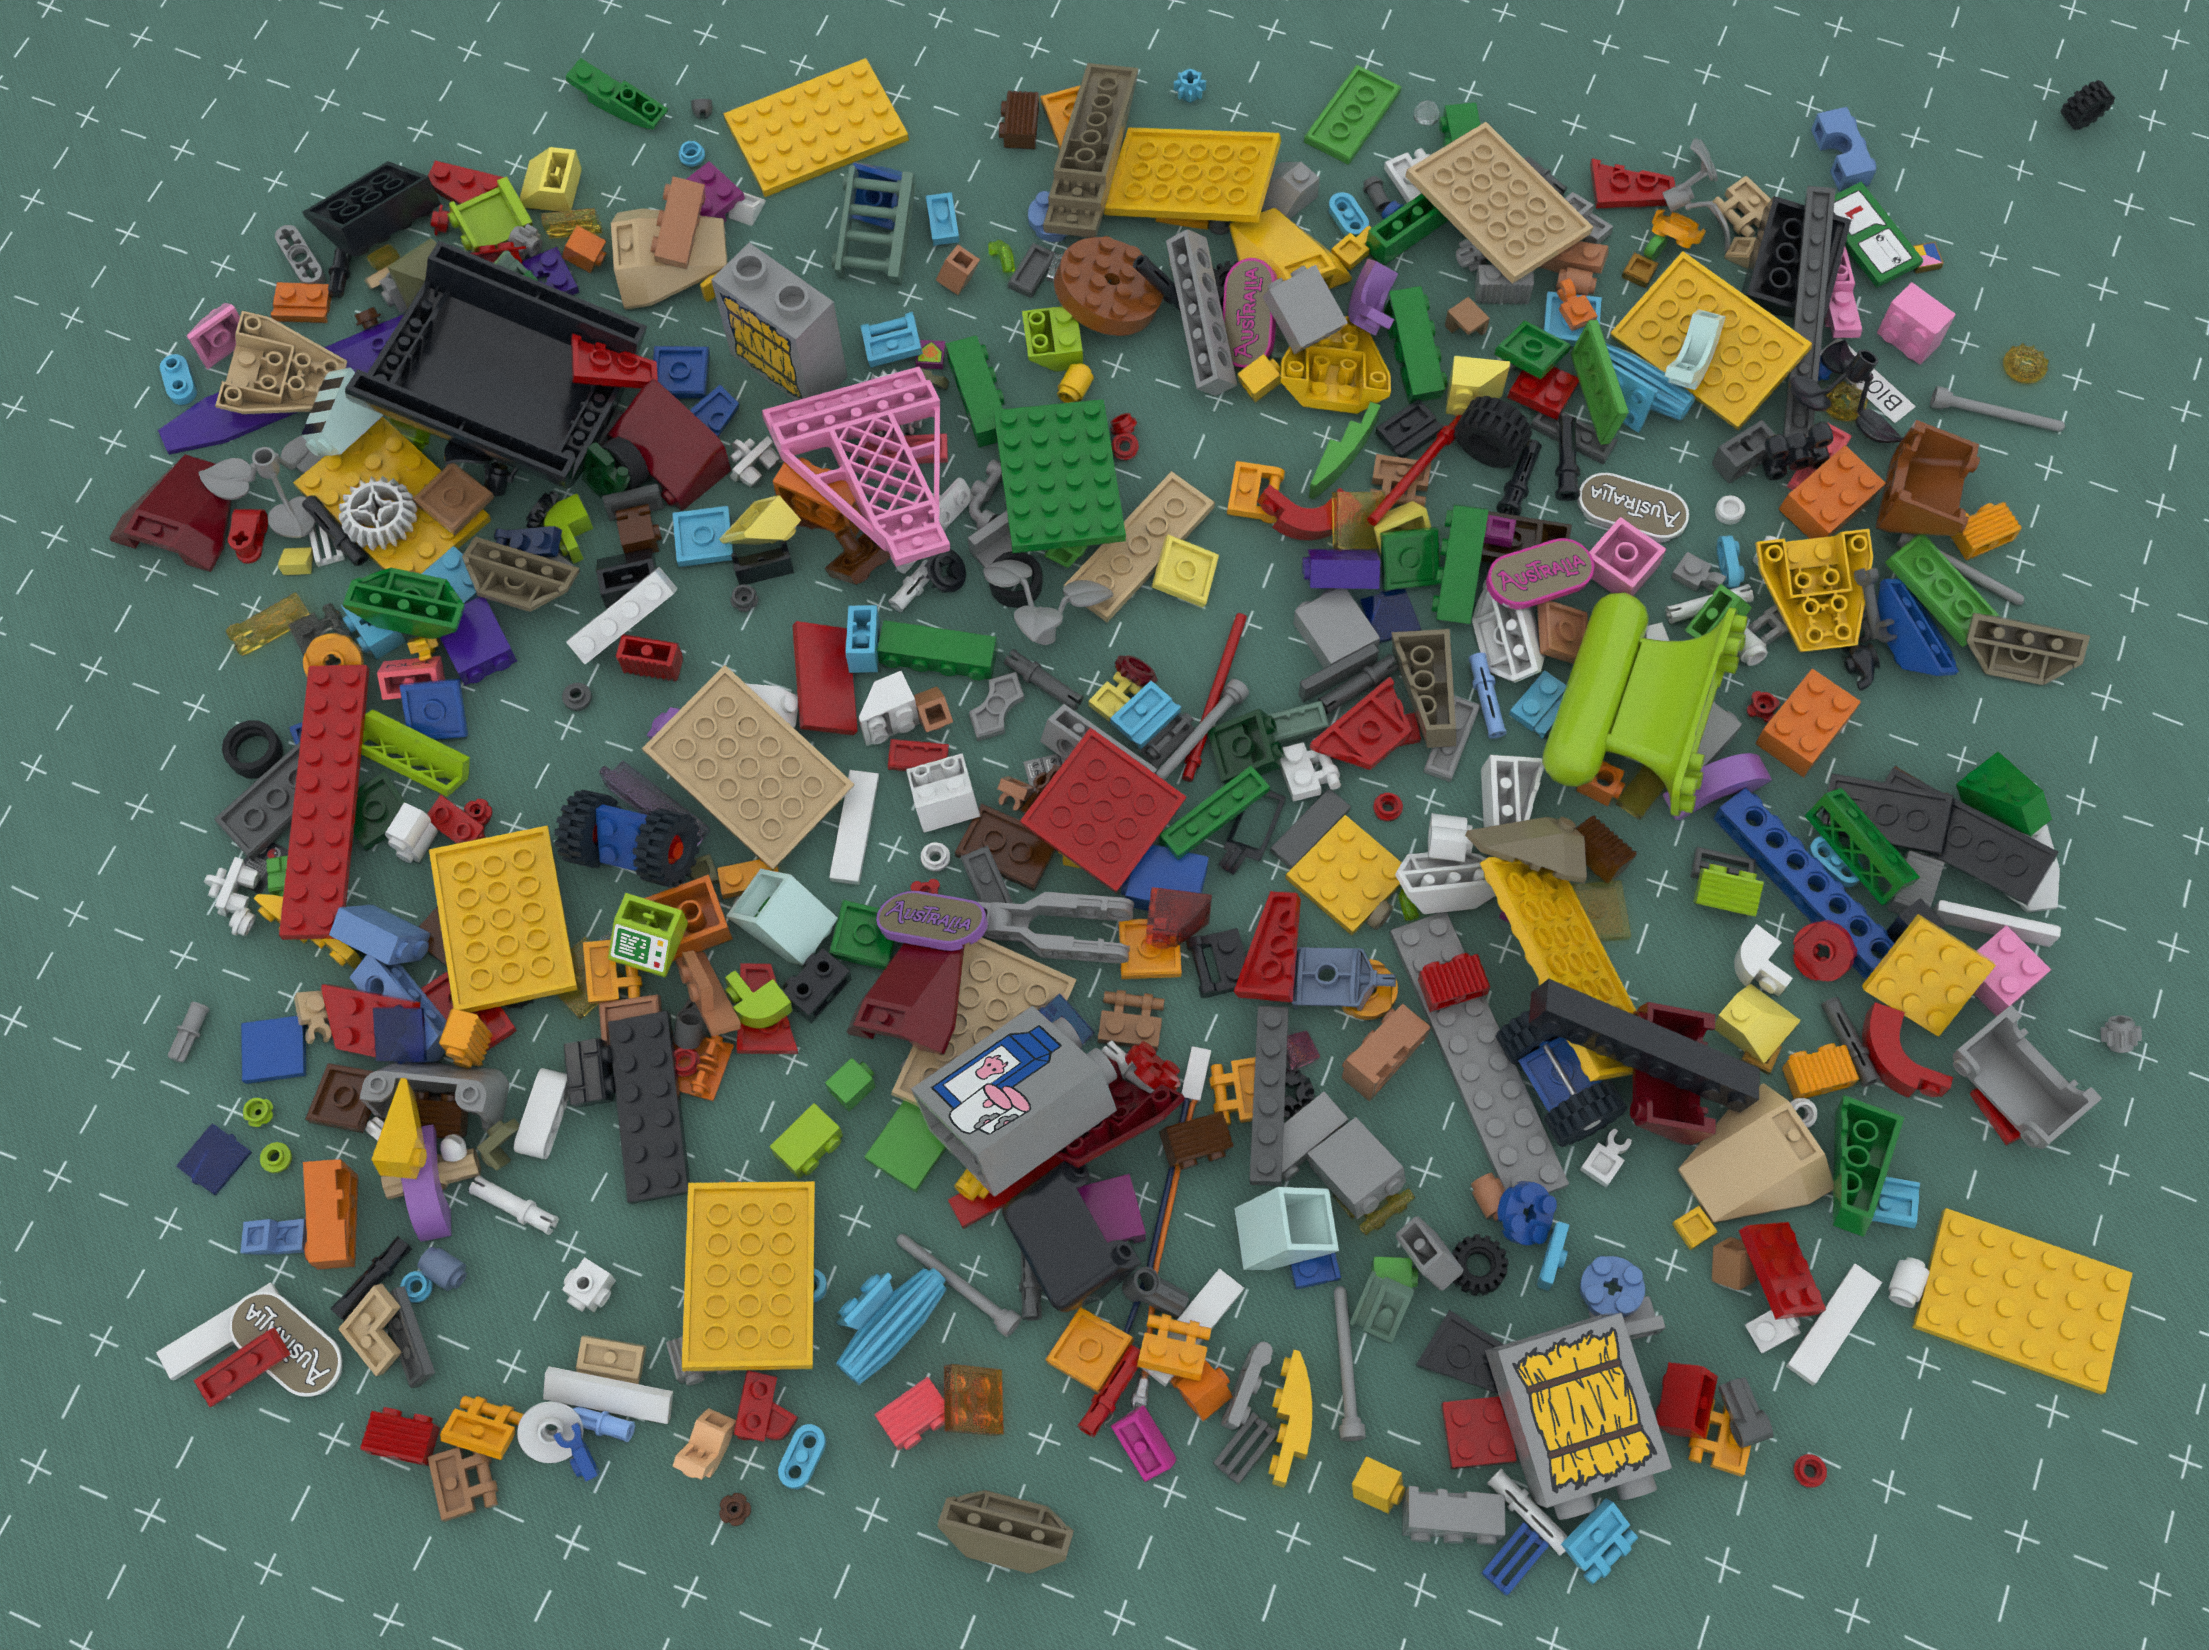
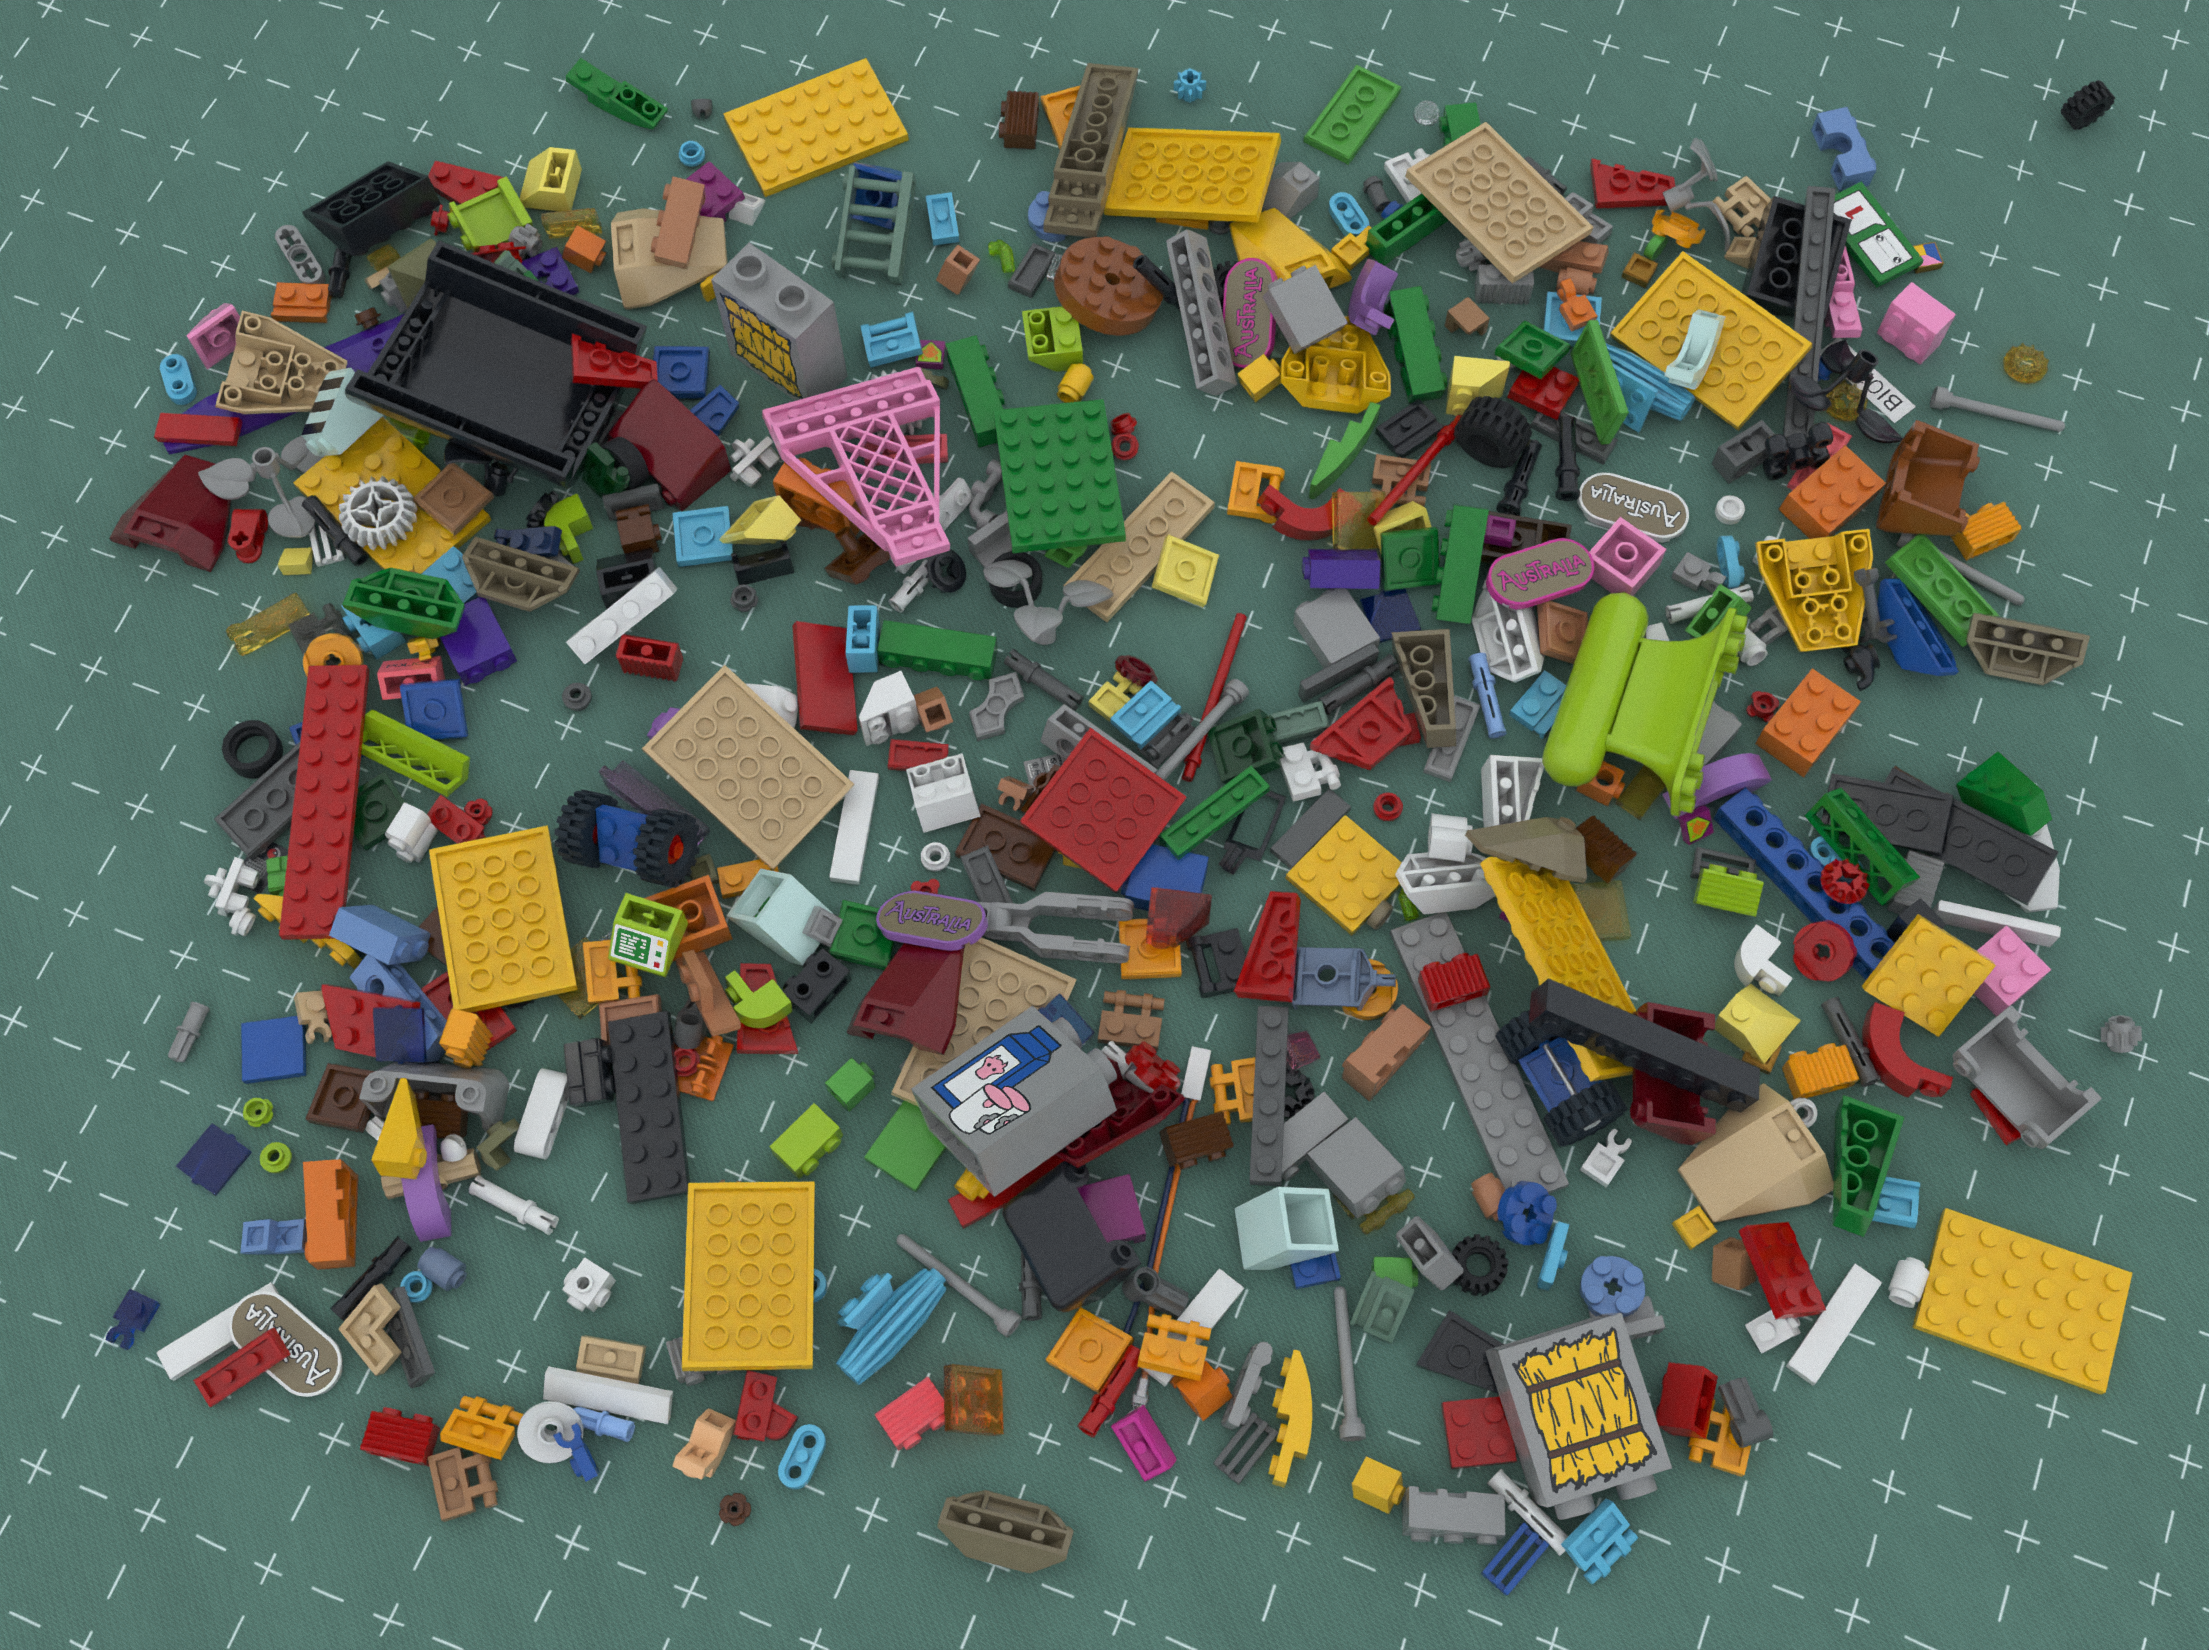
(133, 1313): none -> clear blue plate
(198, 429): none -> red tile
(822, 926): none -> light grey tile
(1696, 825): none -> tile
(1818, 1466): red plate -> none
(1840, 890): none -> red gear

